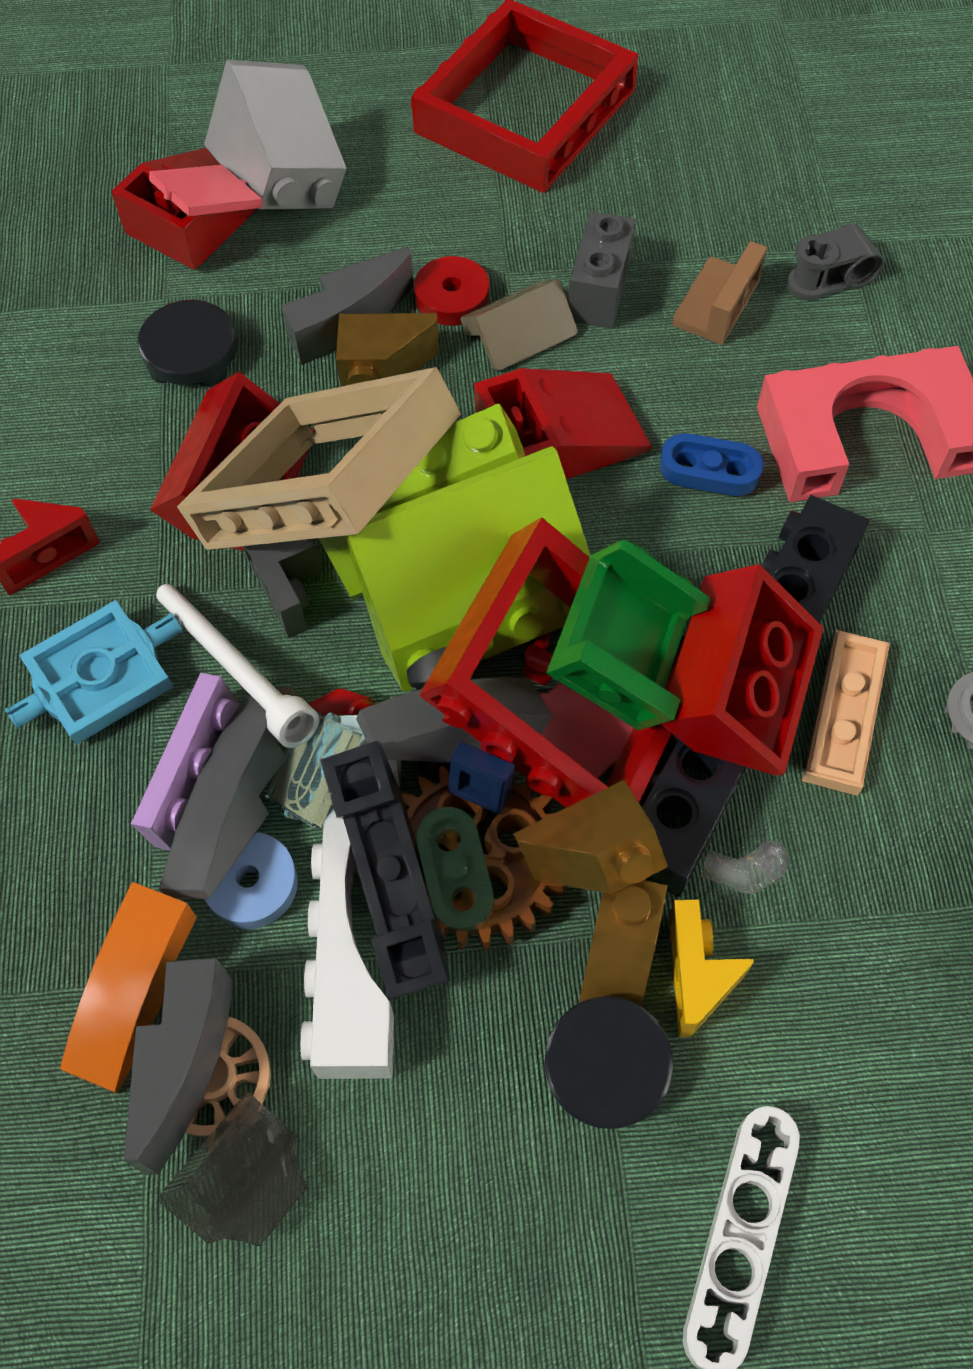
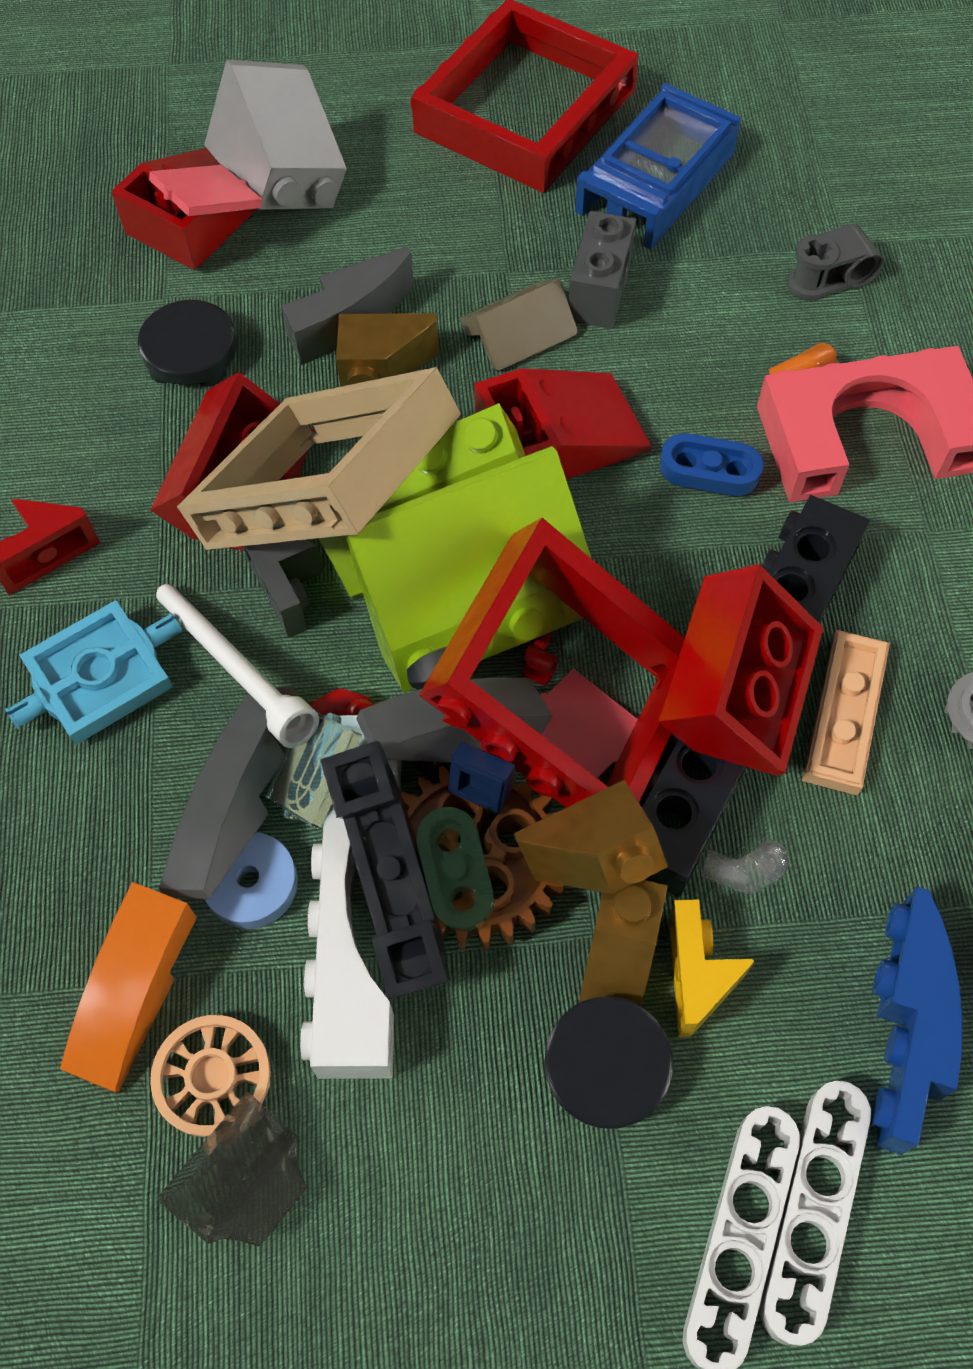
(175, 1060): dark grey slope -> none
(187, 751): lavender plate -> none
(446, 274): red piece -> none
(626, 634): green panel -> none
(661, 161): none -> blue door
(720, 295): medium nougat panel -> none
(815, 356): none -> orange arm
(825, 1212): none -> white beam
(923, 996): none -> blue slope

